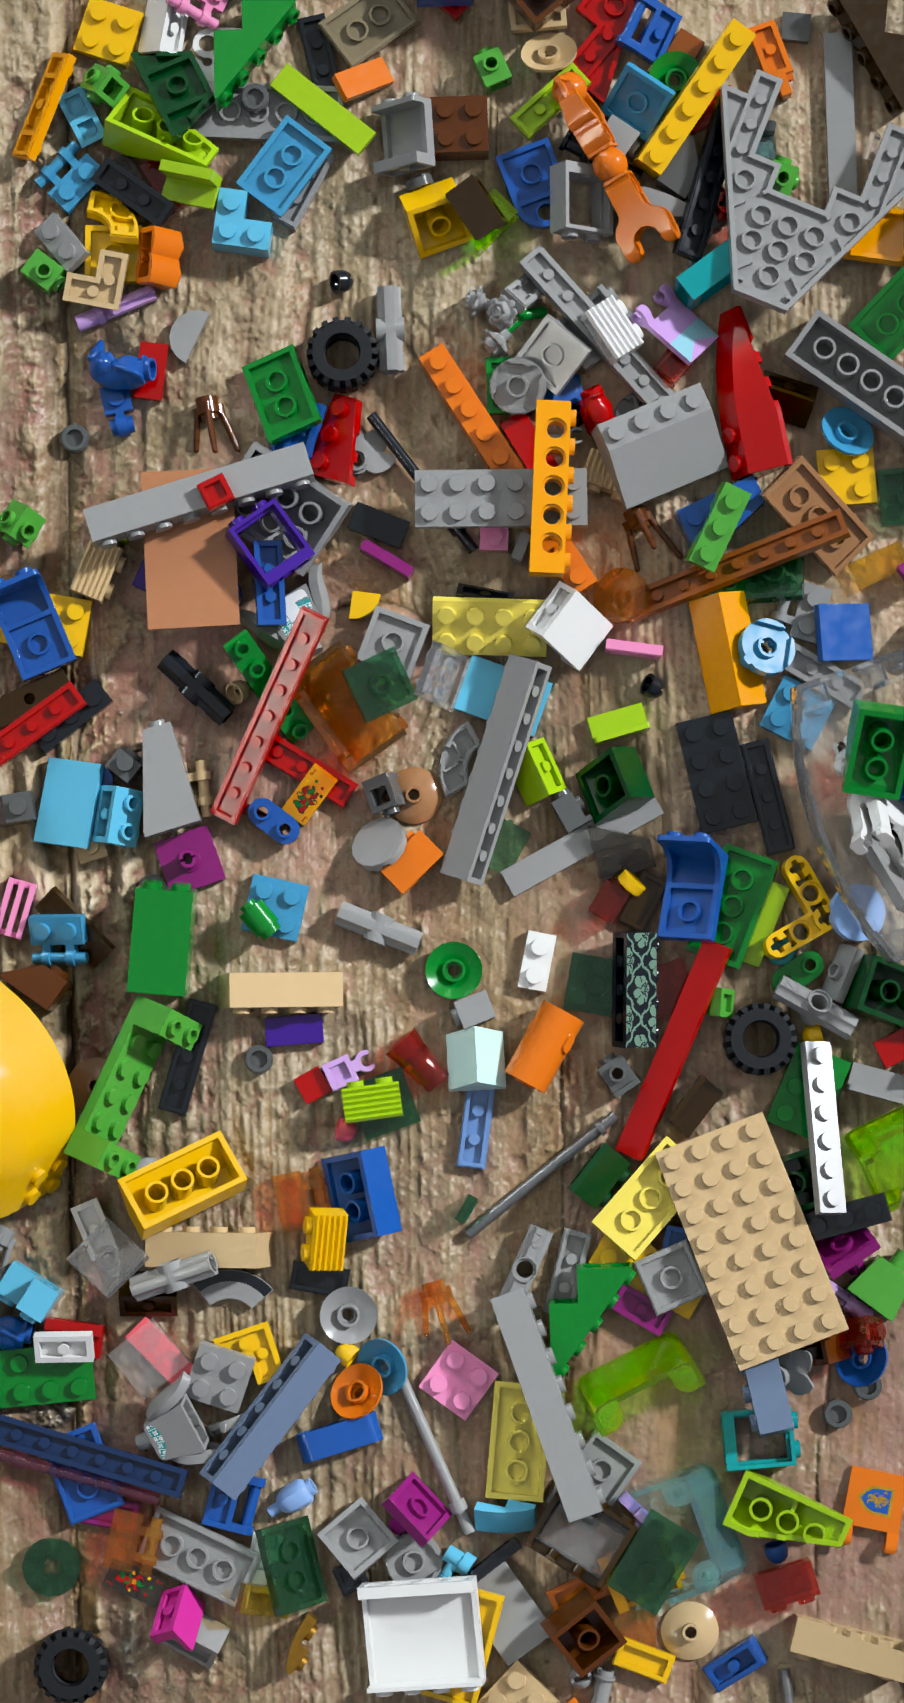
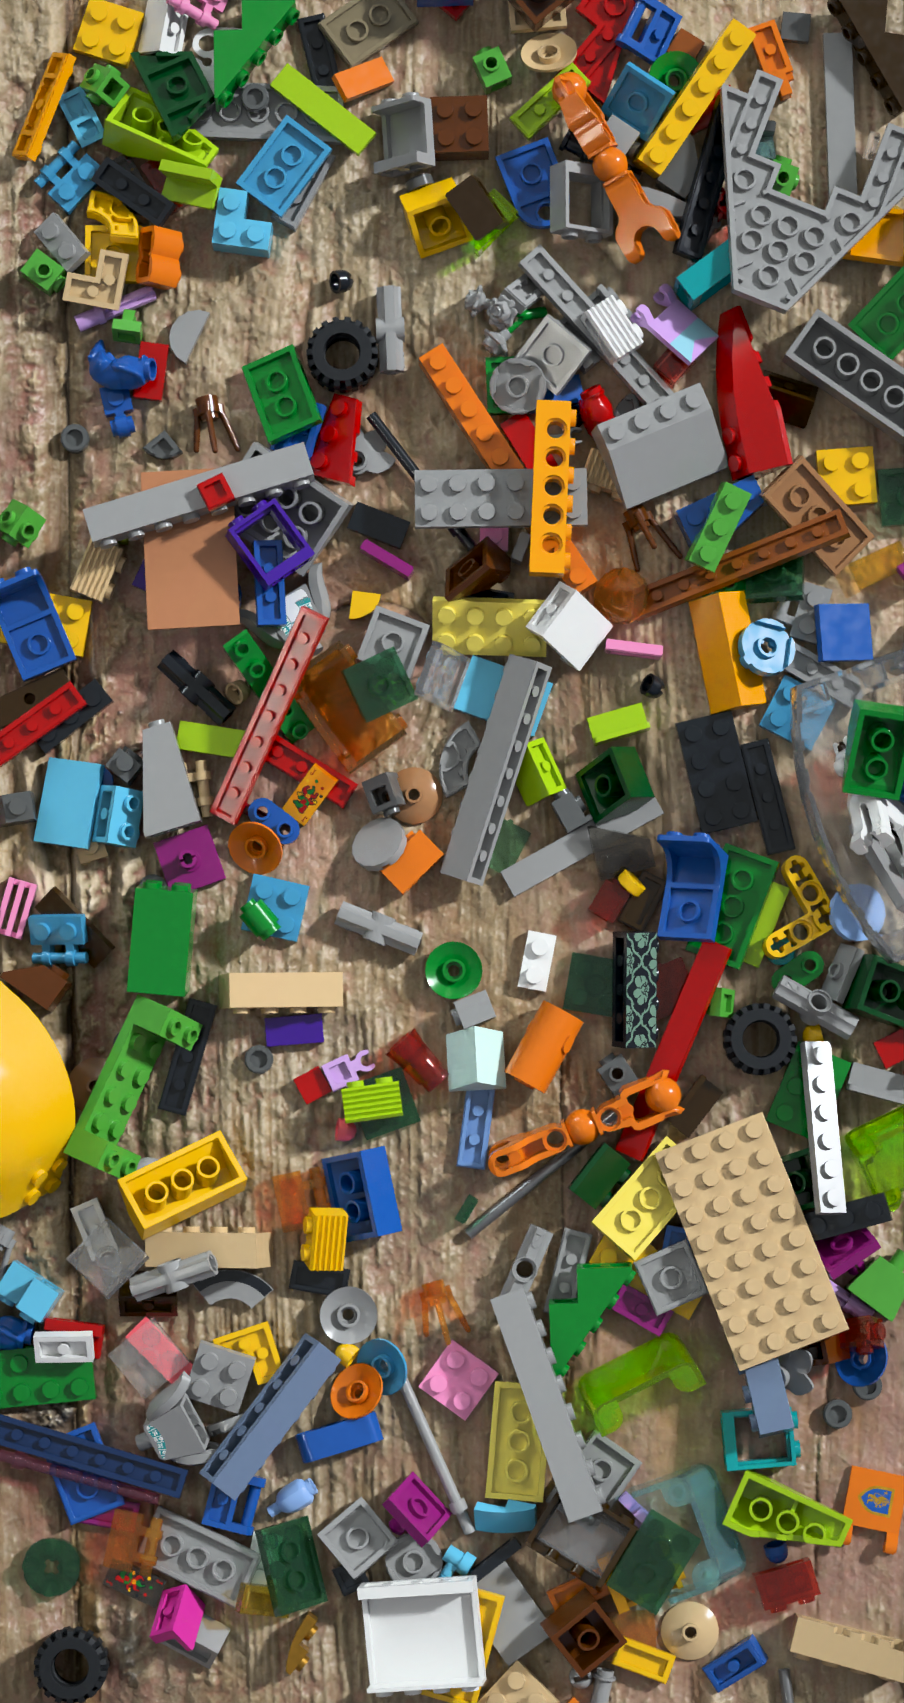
(127, 328): none -> bright green tile
(163, 447): none -> dark grey tile
(209, 739): none -> lime tile
(249, 854): none -> orange dish
(477, 570): none -> reddish brown slope
(584, 1126): none -> orange piece
(847, 431): dark azure dish -> none

